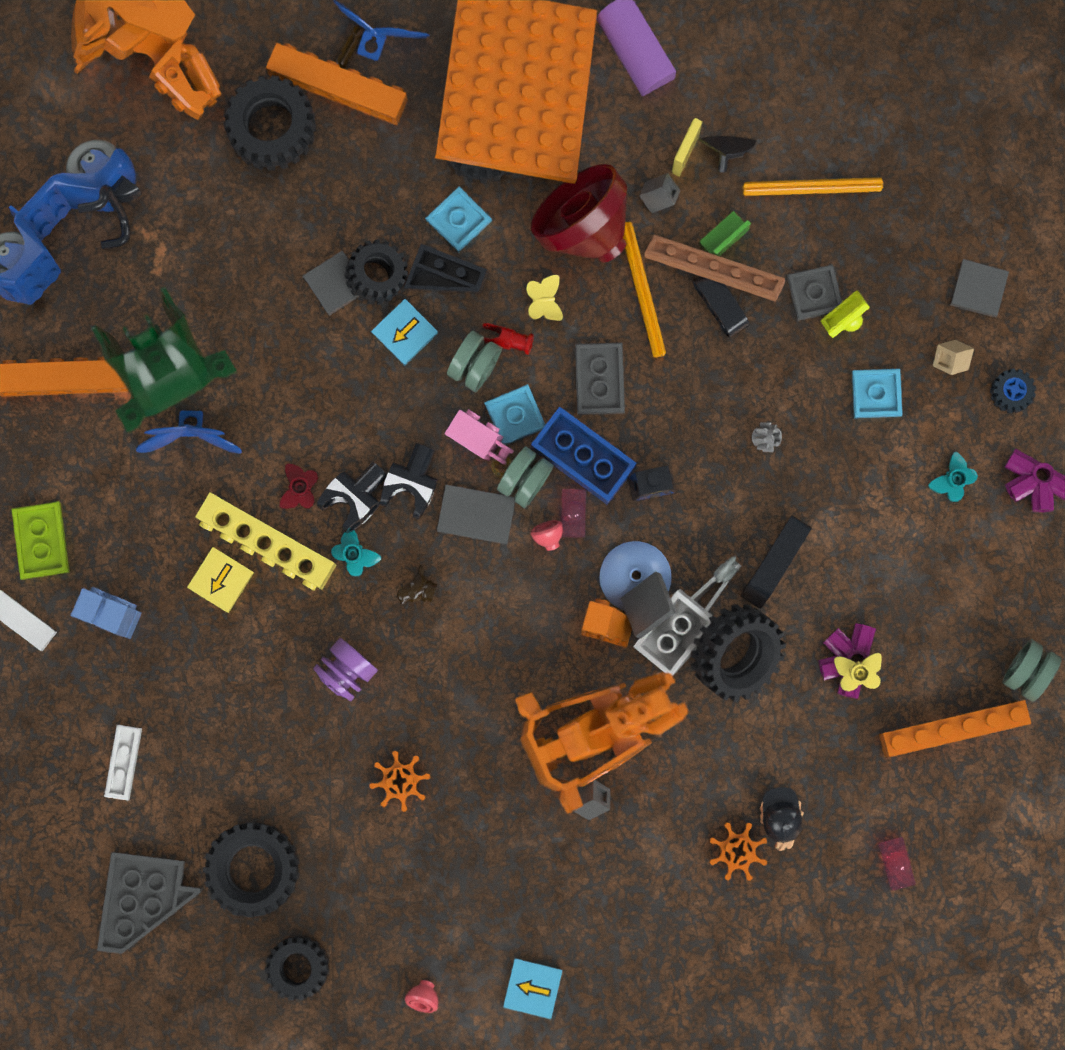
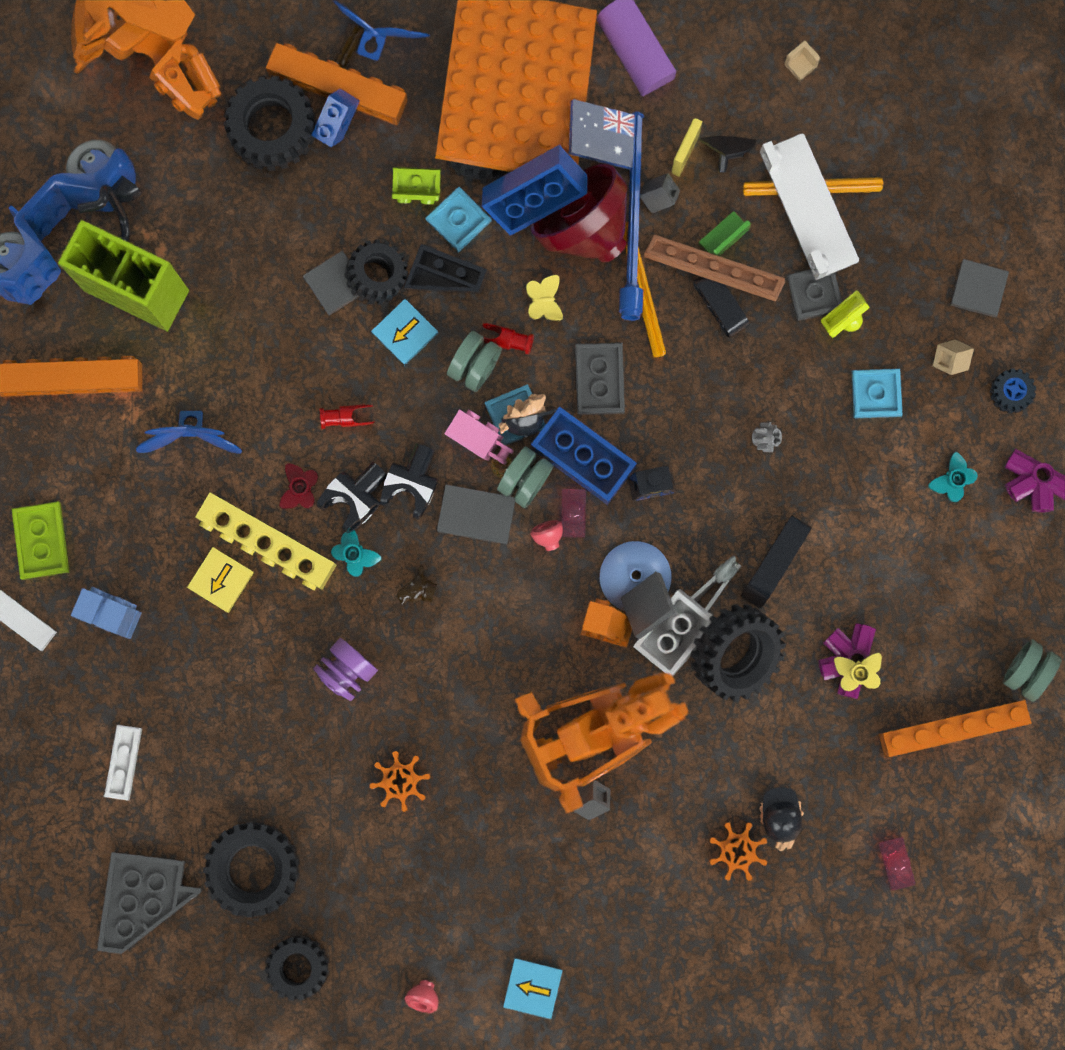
(124, 275): none -> lime brick
(161, 365): dark green piece -> none
(335, 117): none -> blue brick
(342, 416): none -> red piece
(416, 184): none -> lime bracket
(525, 416): none -> hair
(534, 190): none -> blue brick
(614, 140): none -> flag
(802, 61): none -> tan panel
(809, 206): none -> white bracket

